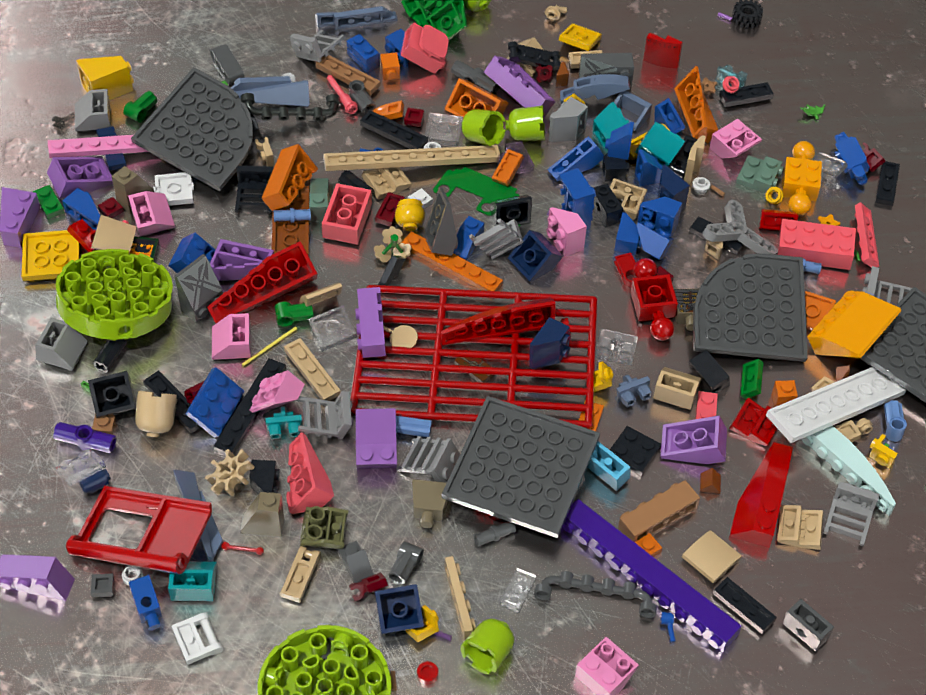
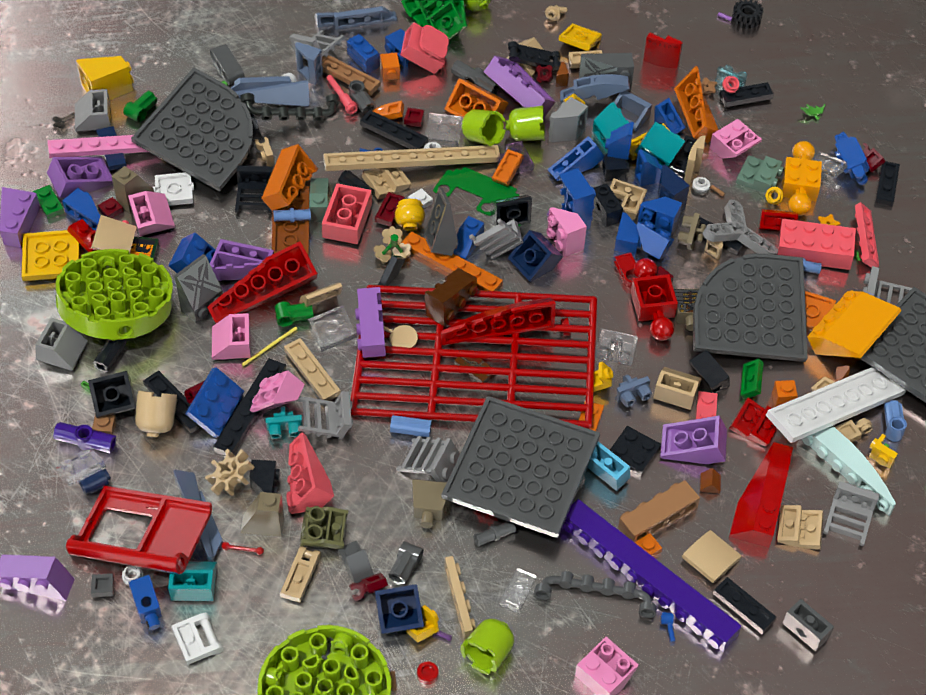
(314, 57): none -> sand blue tile
(376, 438): medium lavender slope -> none
(450, 296): none -> reddish brown wedge
(550, 344): dark blue slope -> none
(692, 223): none -> dark tan hips

